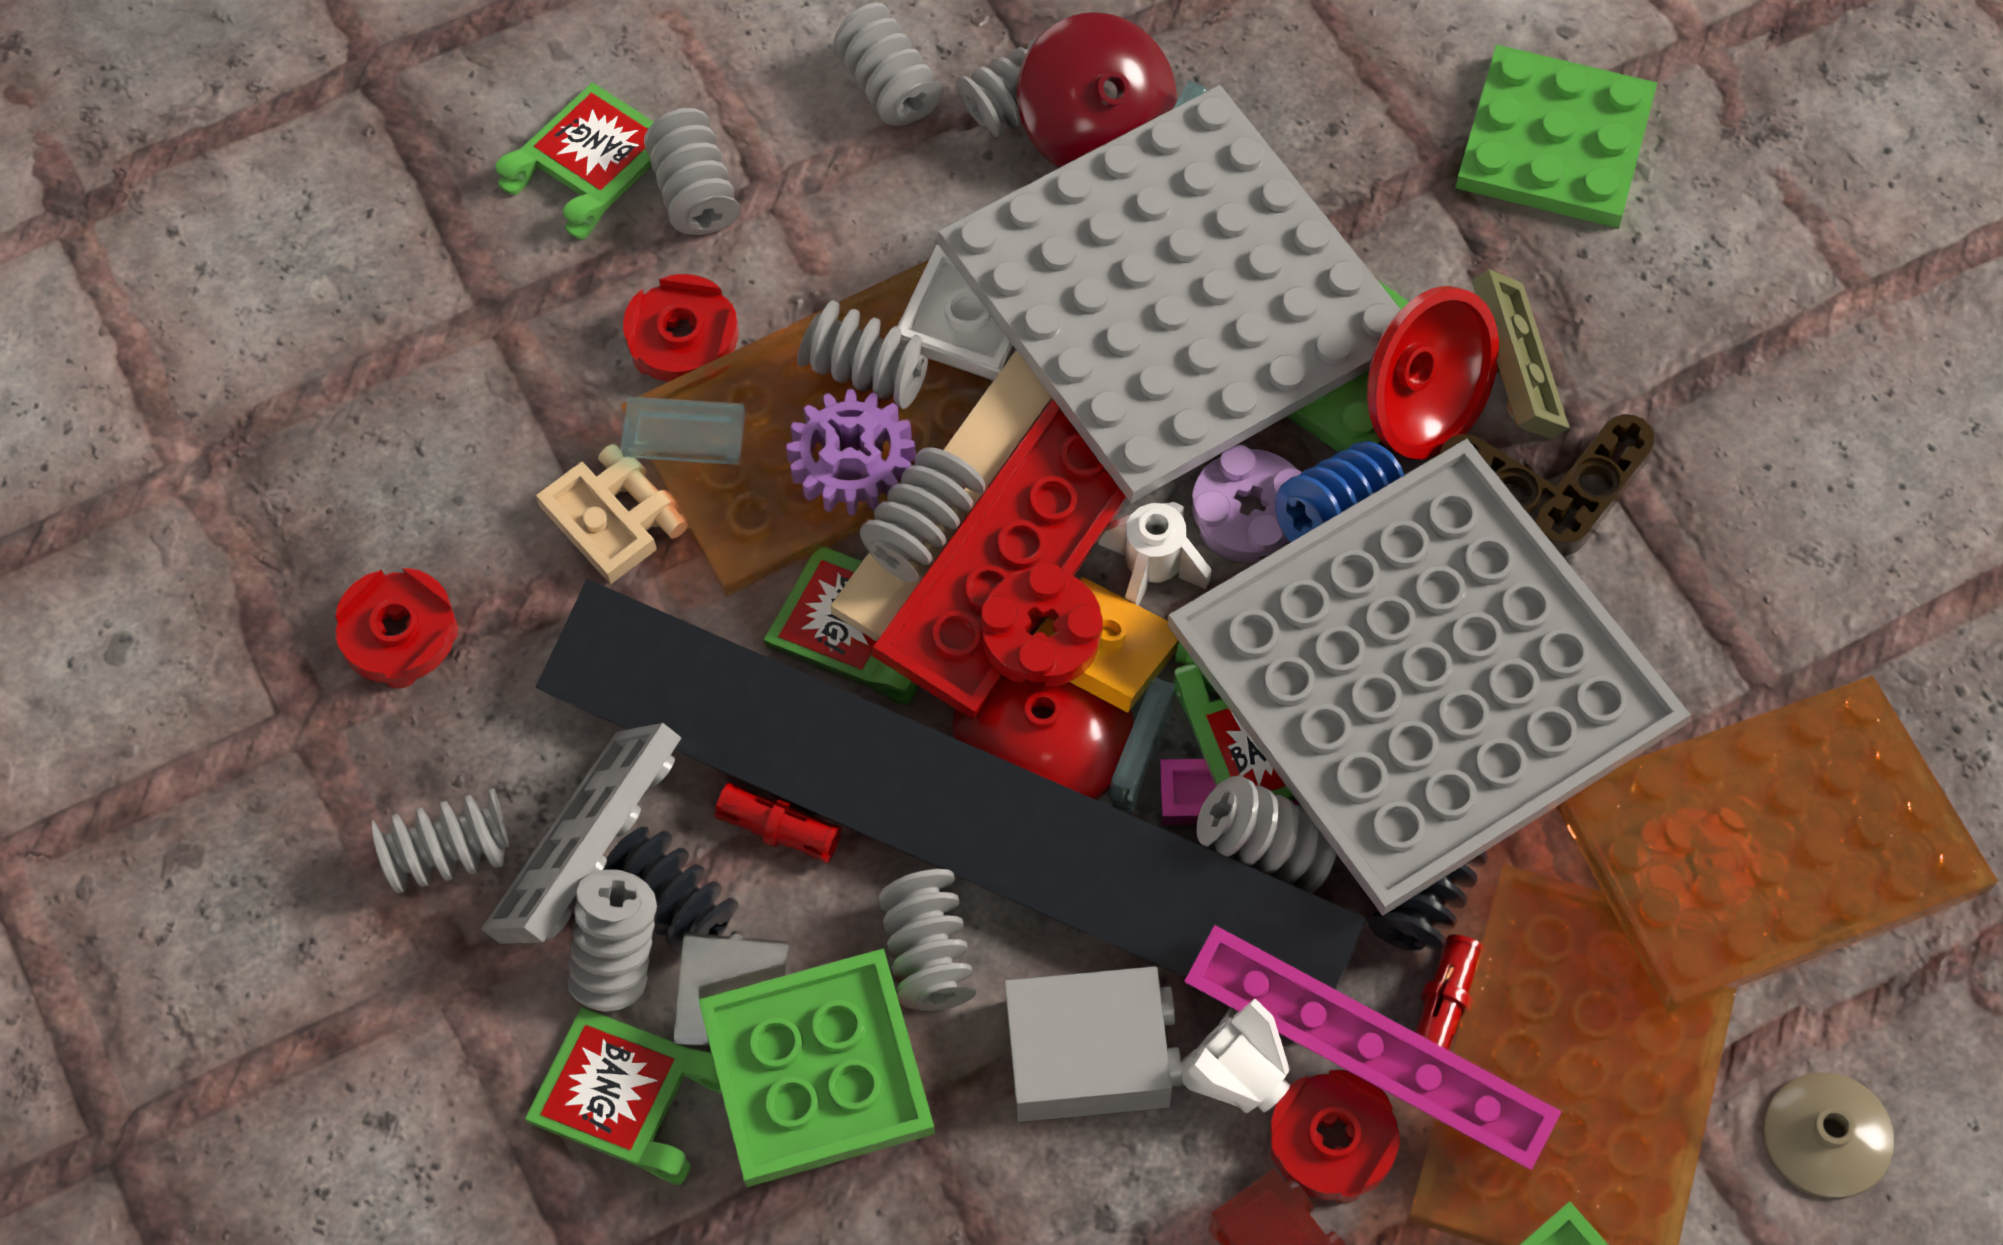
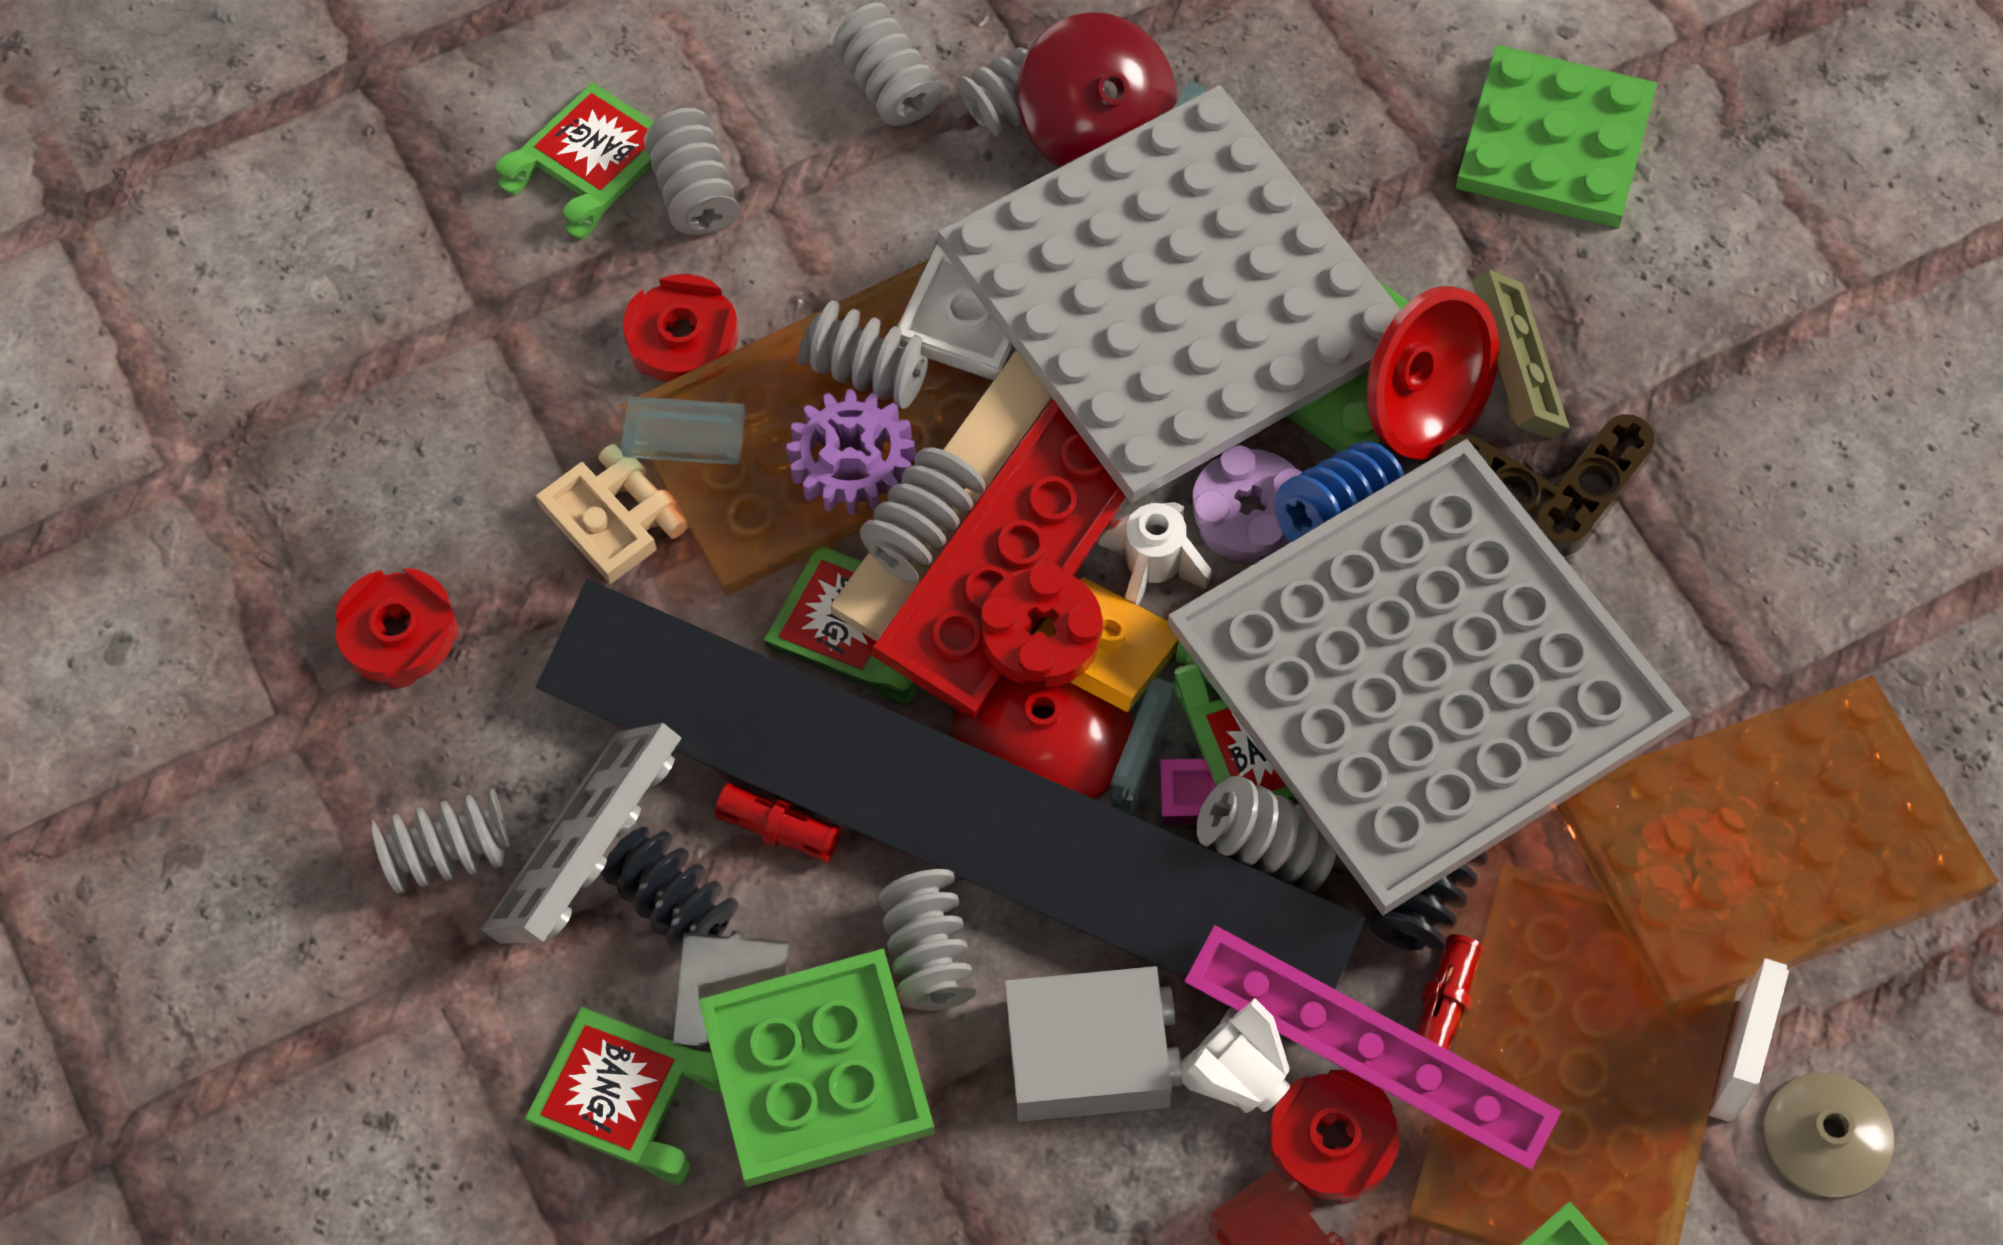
(611, 940): light grey piece -> none
(1749, 1040): none -> white tile

